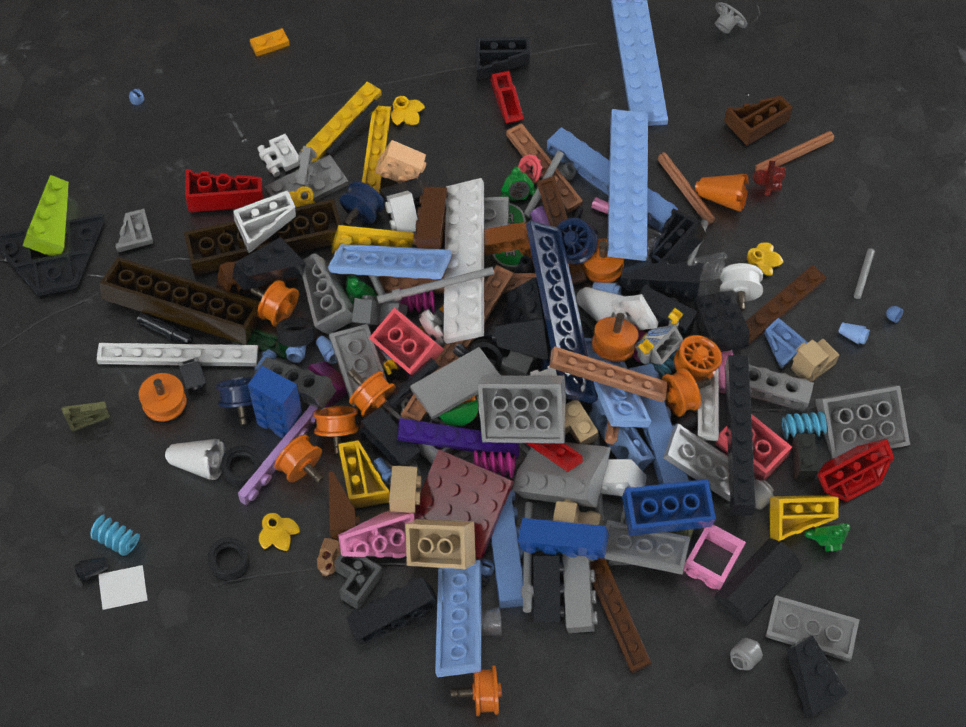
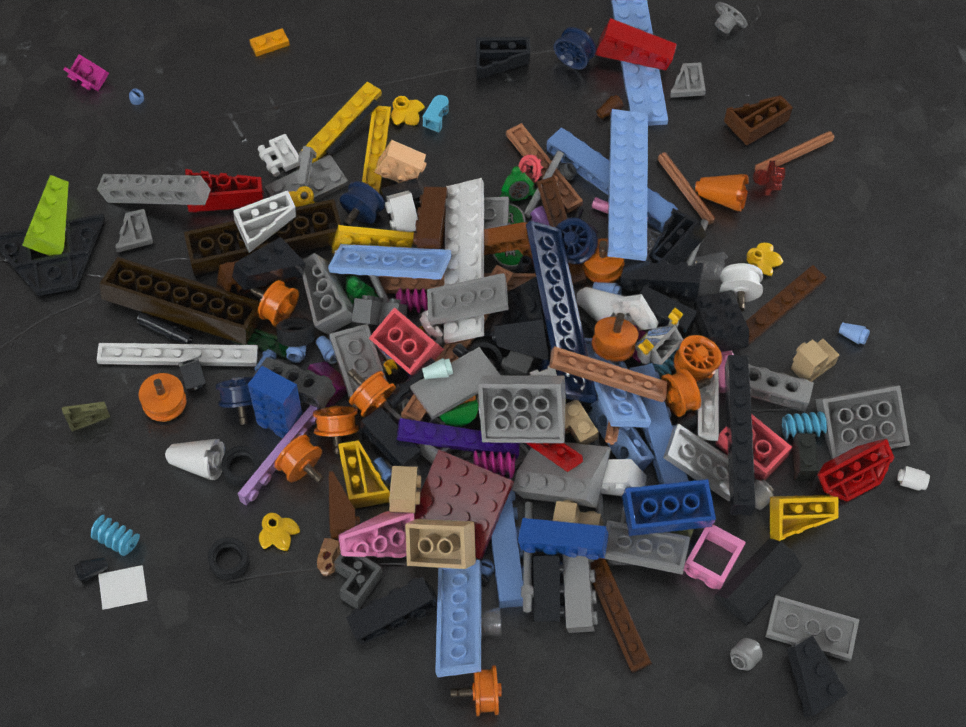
(87, 72): none -> dark pink bracket
(154, 189): none -> light grey brick
(398, 294): light grey bar -> none
(437, 109): none -> medium azure leg
(438, 369): none -> light aqua cone
(467, 299): none -> light grey plate
(506, 97): red slope -> none
(575, 47): none -> dark blue wheel
(612, 102): none -> reddish brown cone
(634, 46): none -> red wedge
(689, 81): none -> light grey wing
(783, 342): medium blue wing -> none
(829, 535): green rock -> none
(864, 273): light grey bar -> none
(894, 313): medium blue hinge -> none
(913, 478): none -> white brick

